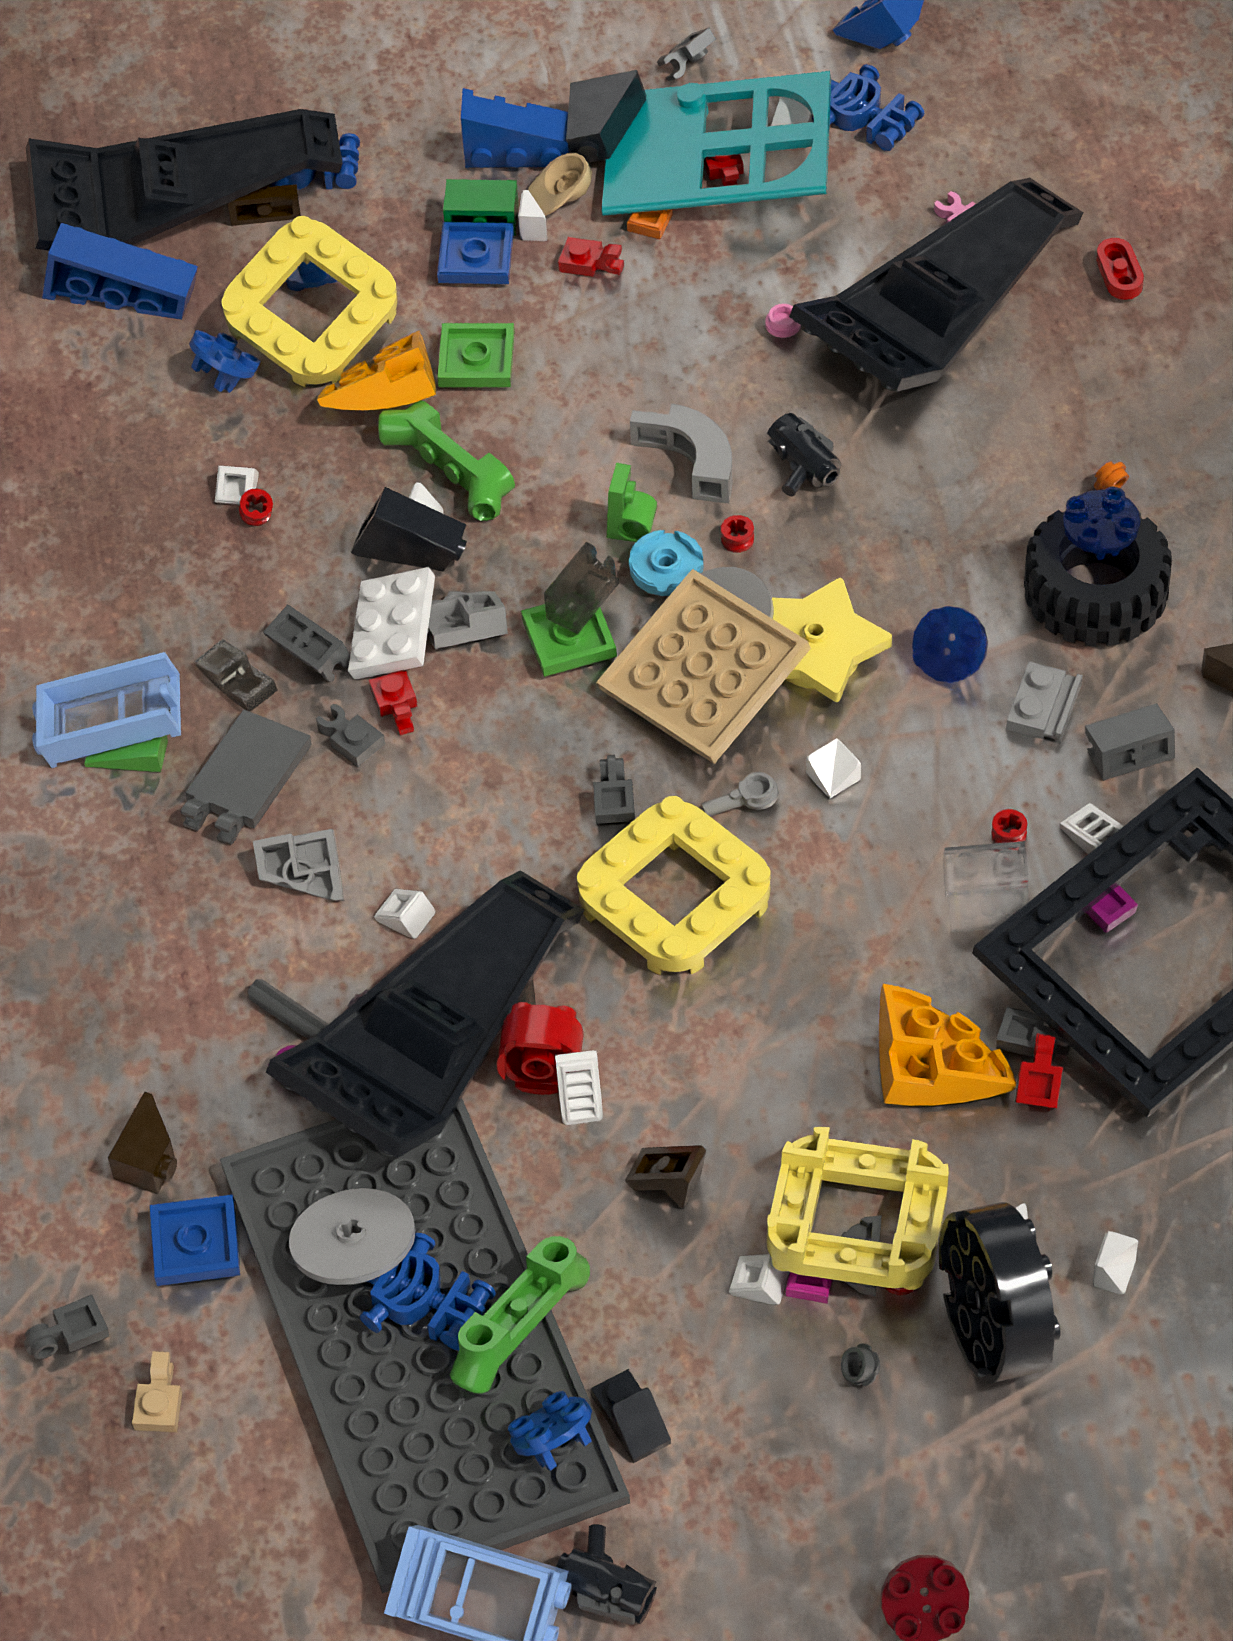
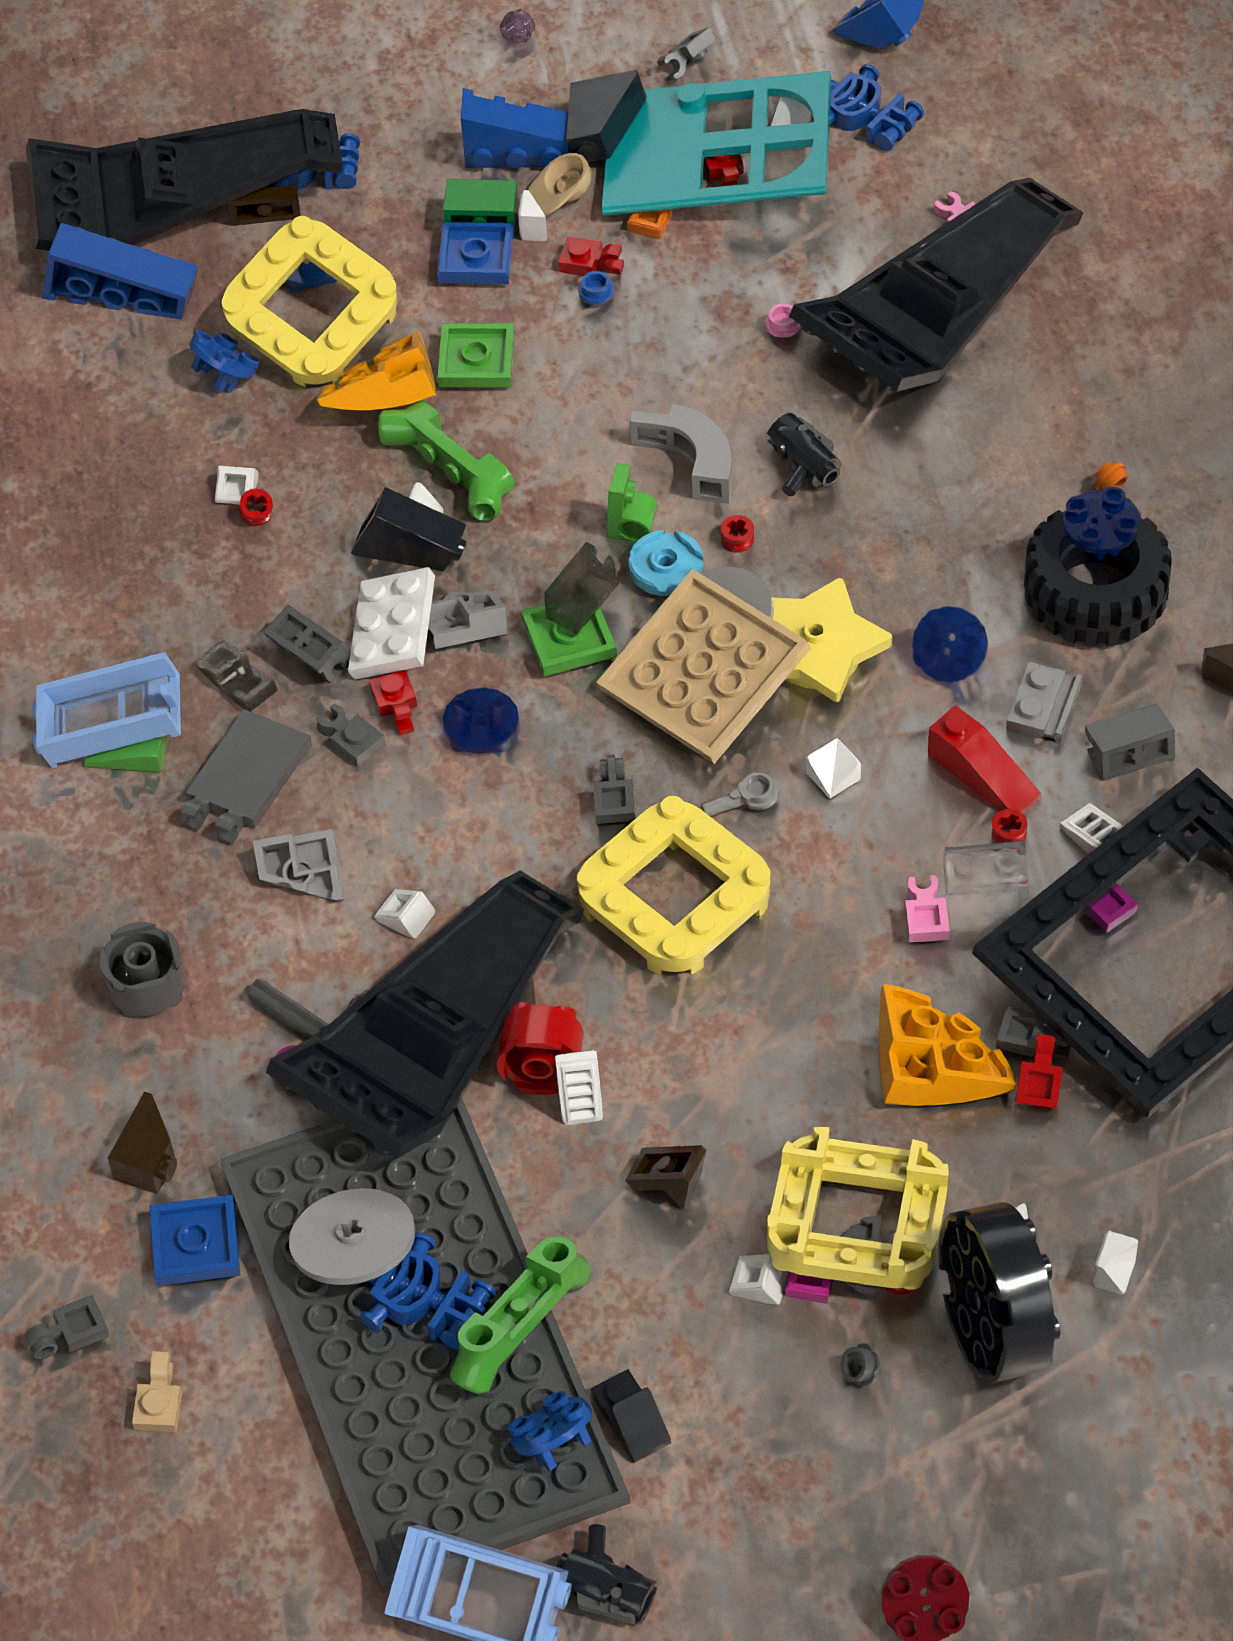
(142, 969): none -> dark grey brick
(463, 720): none -> clear blue plate
(517, 26): none -> clear purple plate
(596, 288): none -> blue plate
(926, 913): none -> bright pink plate
(980, 761): none -> red slope
(1123, 275): red plate -> none

